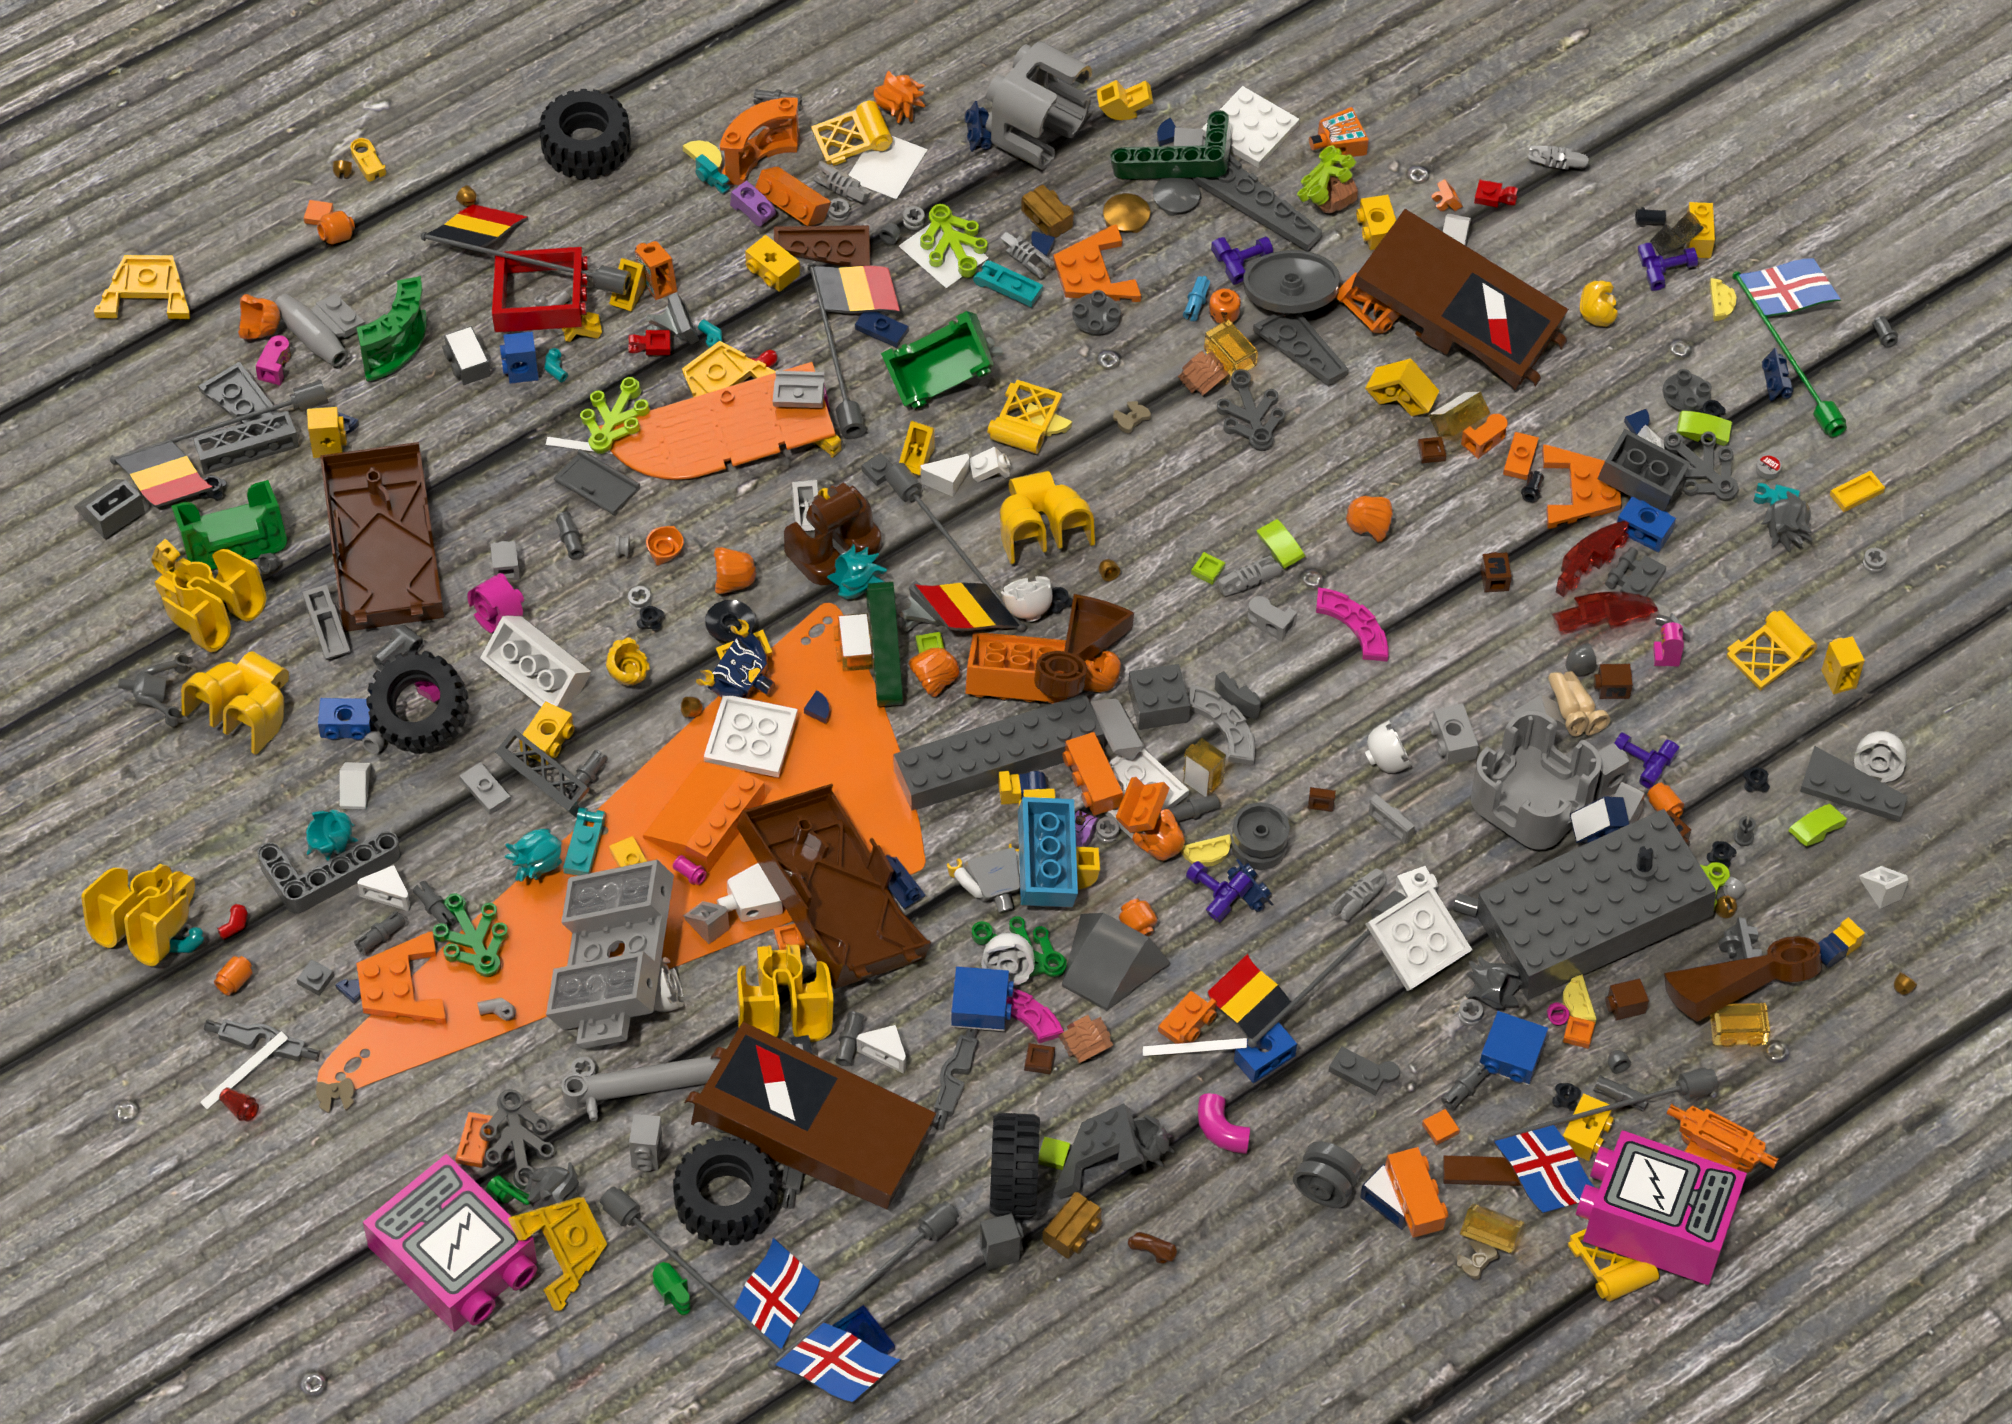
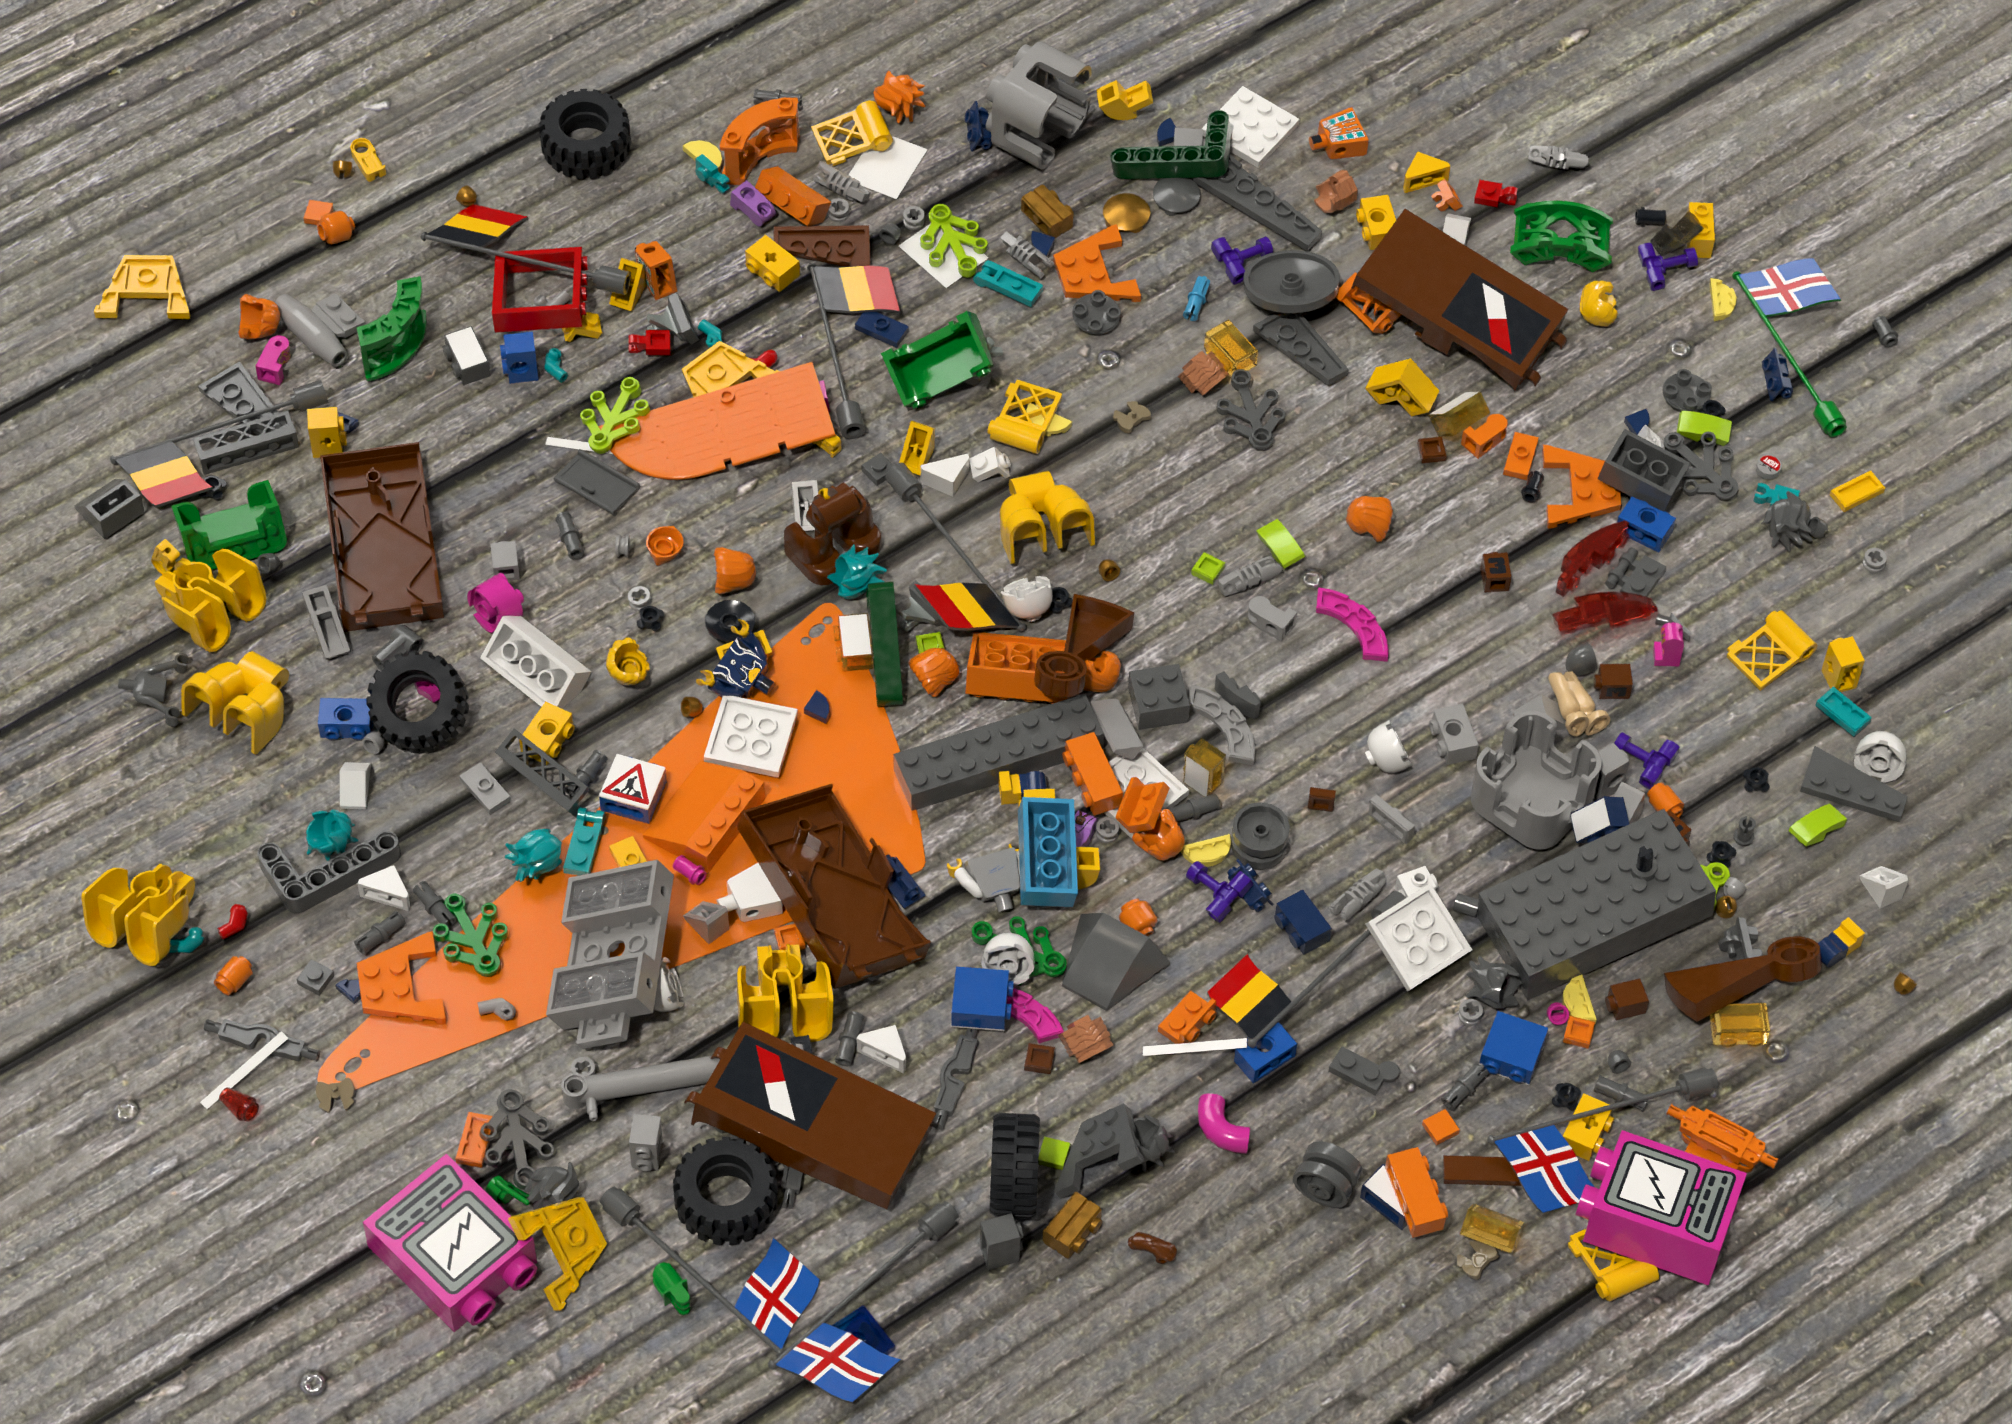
(632, 788): none -> piece
(798, 389): light grey plate -> none
(1224, 305): orange head -> none
(1302, 922): none -> dark blue brick
(1317, 180): lime plant -> none
(1425, 172): none -> yellow slope
(1546, 244): none -> green fence
(1817, 527): none -> dark grey hinge
(1843, 711): none -> teal plate

